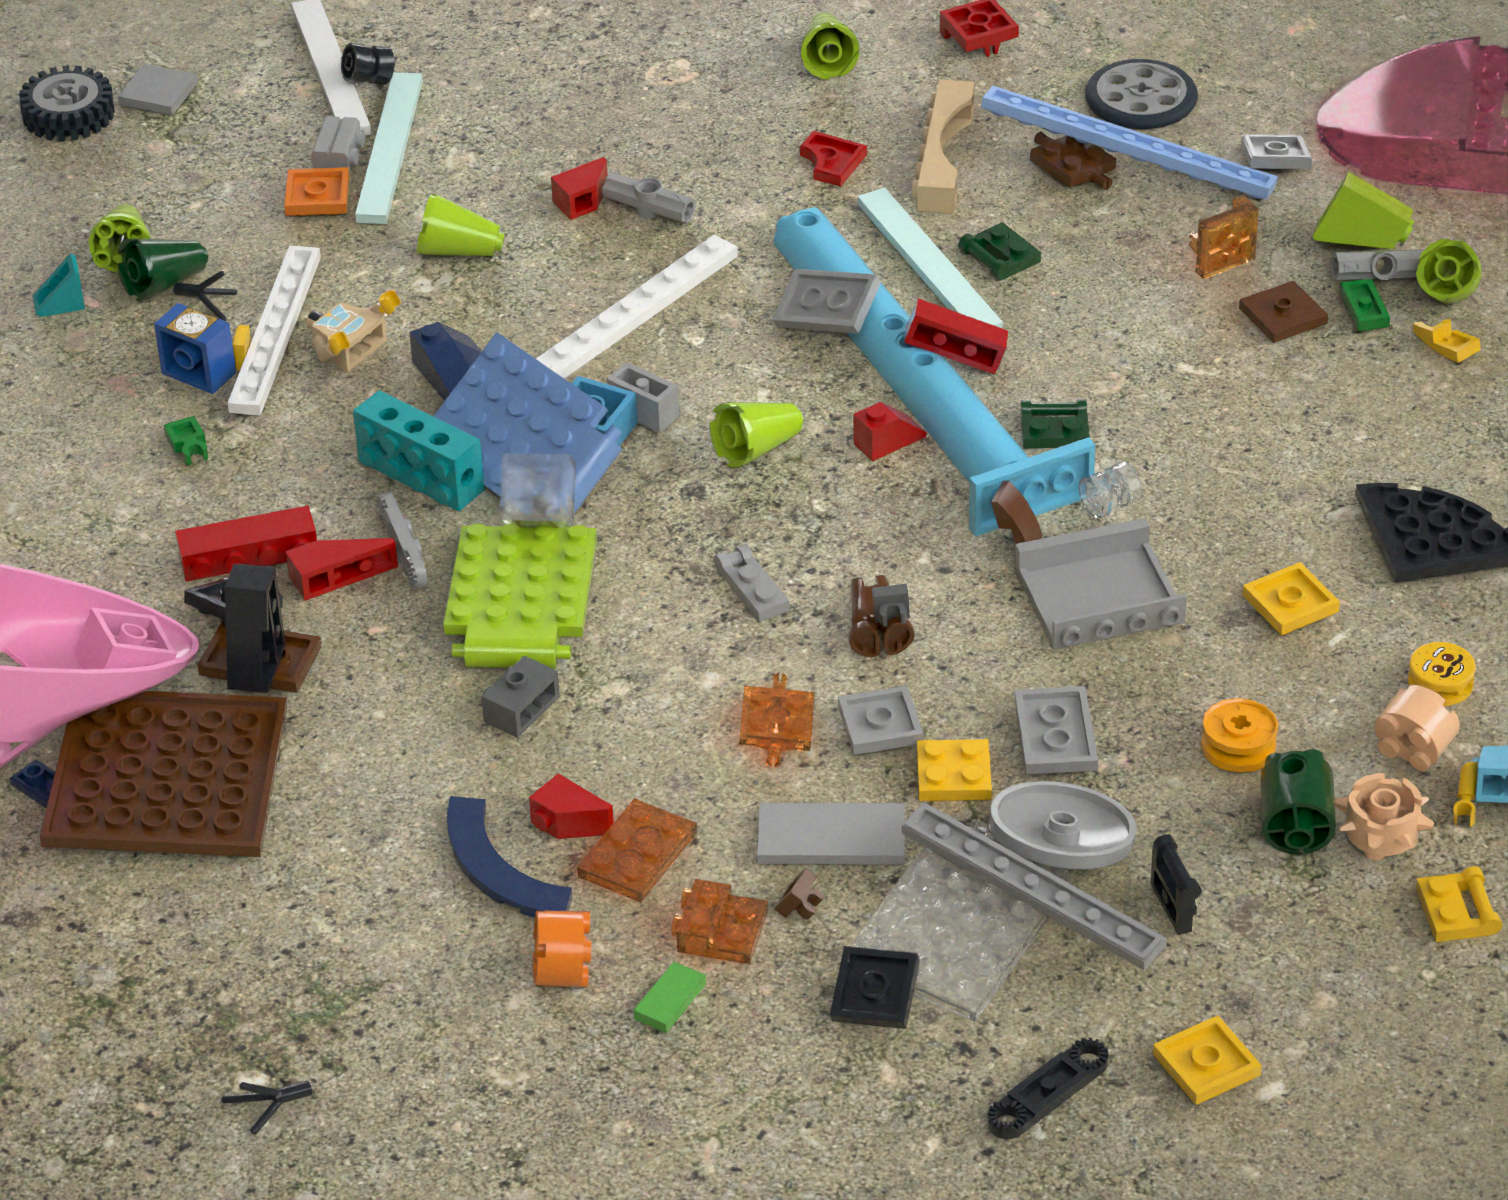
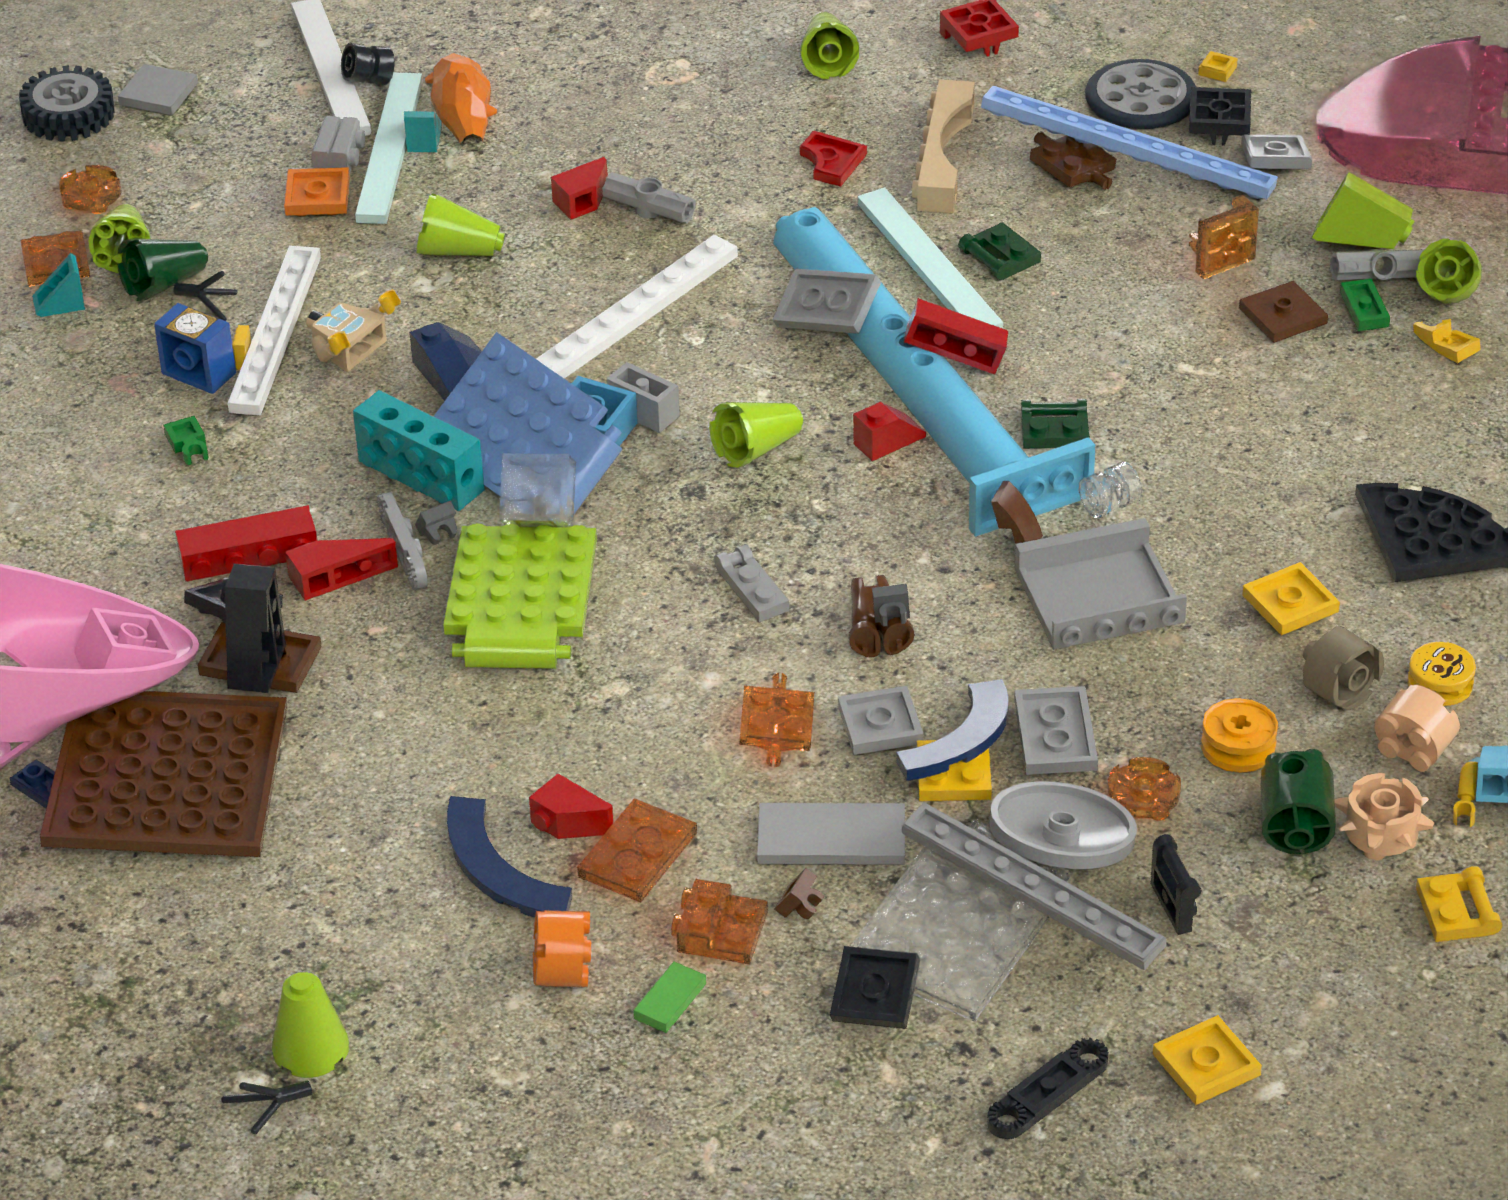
(46, 253): none -> clear orange plate
(90, 189): none -> clear orange plate
(308, 1029): none -> lime cone
(422, 131): none -> teal slope
(435, 519): none -> dark grey tile
(461, 96): none -> orange piece
(520, 696): dark grey brick -> none
(966, 742): none -> tile
(1154, 803): none -> clear orange plate
(1218, 66): none -> yellow tile
(1220, 112): none -> black piece
(1342, 668): none -> dark tan brick

